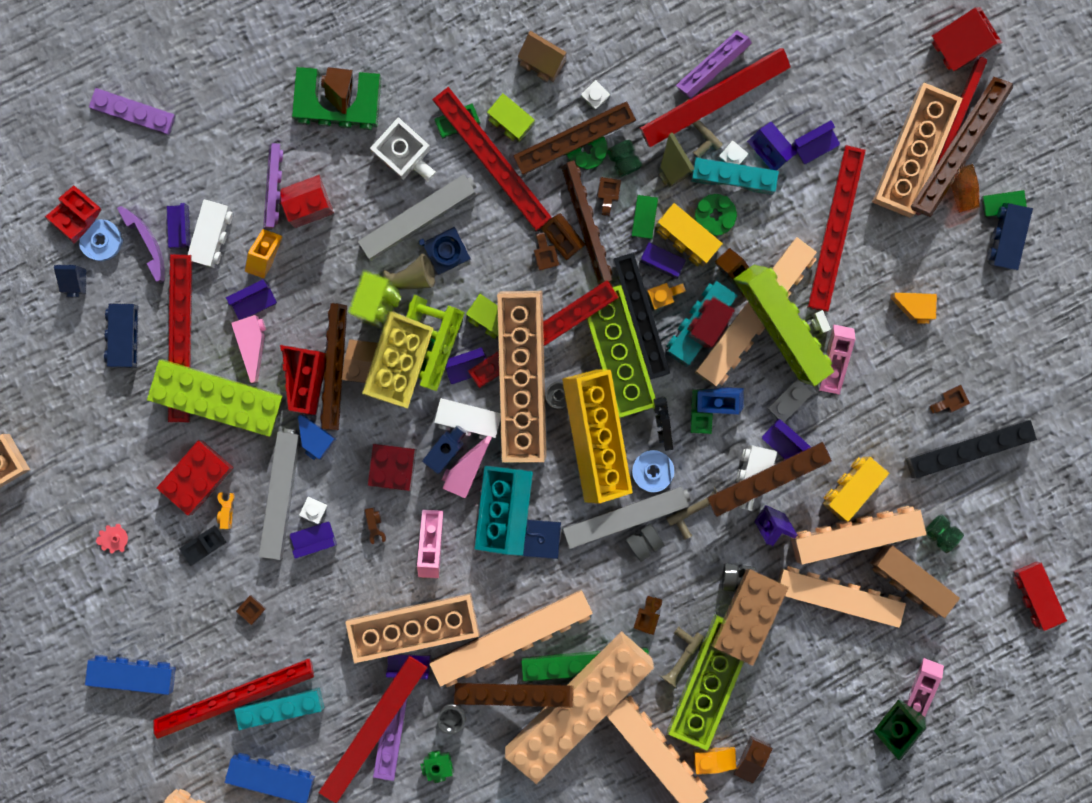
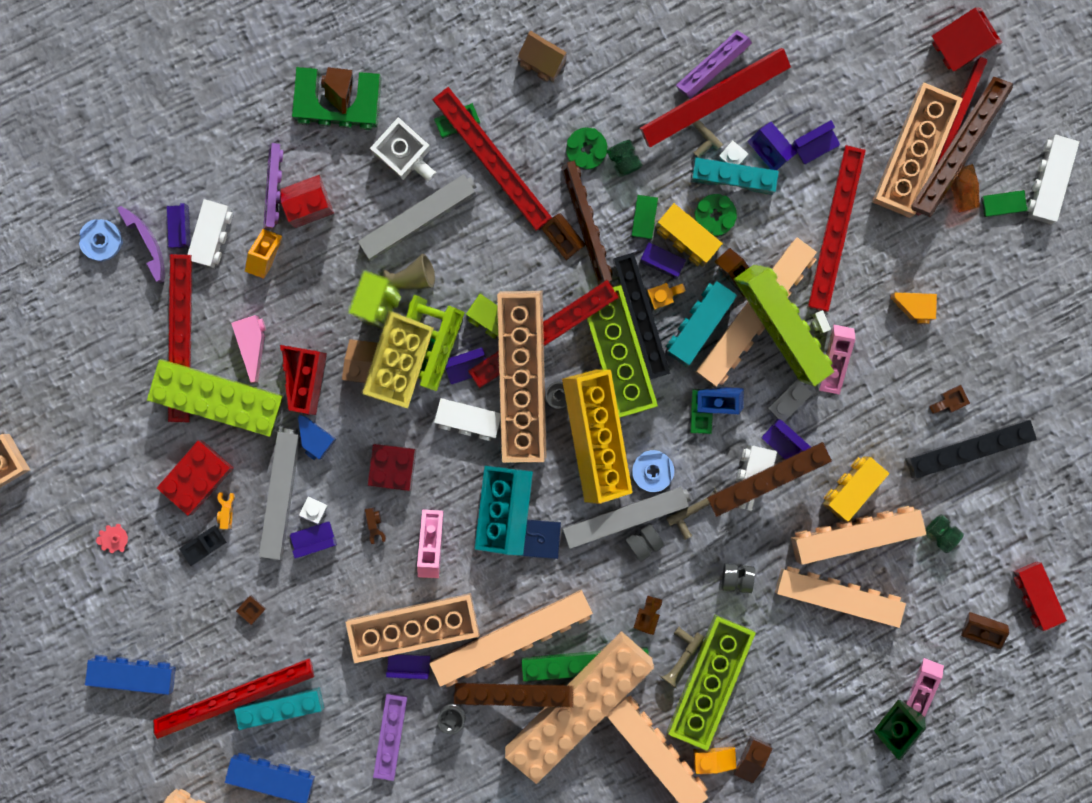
(71, 280): dark blue slope -> none
(73, 214): red slope -> none
(121, 335): dark blue brick -> none
(132, 111): medium lavender plate -> none
(252, 299): dark purple panel -> none
(334, 366): reddish brown plate -> none
(372, 729): red tile -> none
(440, 455): dark blue torso -> none
(443, 760): green brick -> none
(445, 250): dark blue hat -> none
(463, 472): bright pink slope -> none
(510, 118): lime brick -> none
(546, 255): reddish brown plate -> none
(574, 138): reddish brown plate -> none
(595, 95): white plate -> none
(608, 192): reddish brown plate -> none
(663, 420): black hinge -> none
(675, 163): olive slope -> none
(710, 323): dark red brick -> none
(750, 616): medium nougat brick -> none
(772, 524): dark purple panel -> none
(918, 584): medium nougat brick -> none
(985, 630): none -> reddish brown slope
(1009, 236): dark blue brick -> none
(1053, 179): none -> white brick

